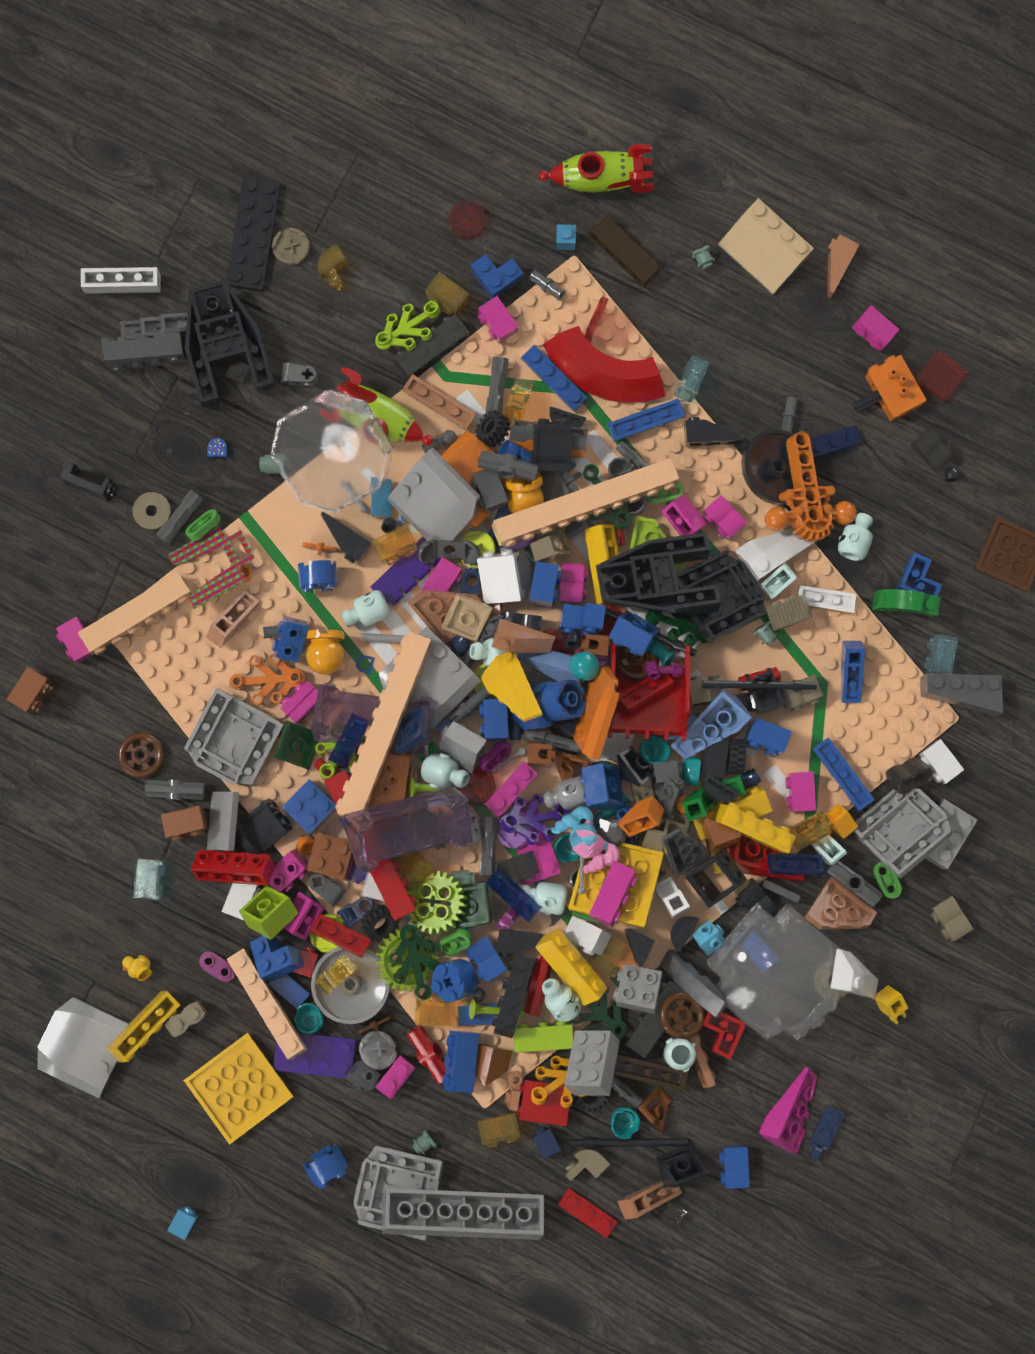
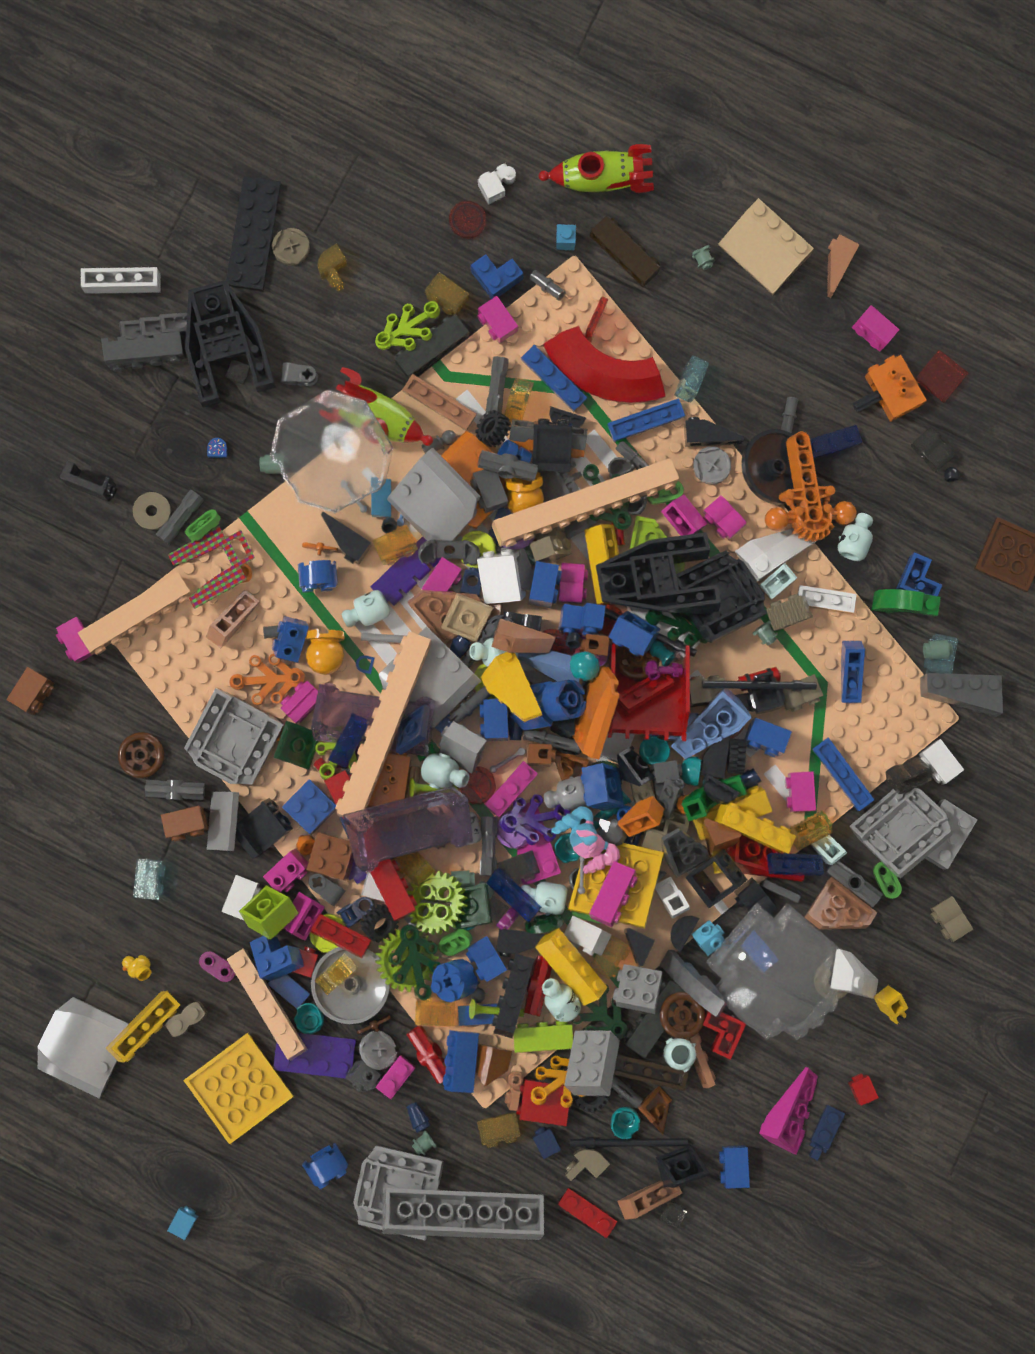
(233, 867): red brick -> none
(417, 1117): none -> dark blue cone
(491, 183): none -> white brick
(495, 756): magenta plate -> none
(544, 924): none -> dark green tile
(712, 465): none -> light grey tile
(842, 821): light orange brick -> none
(862, 1089): none -> red brick
(937, 649): none -> sand green brick

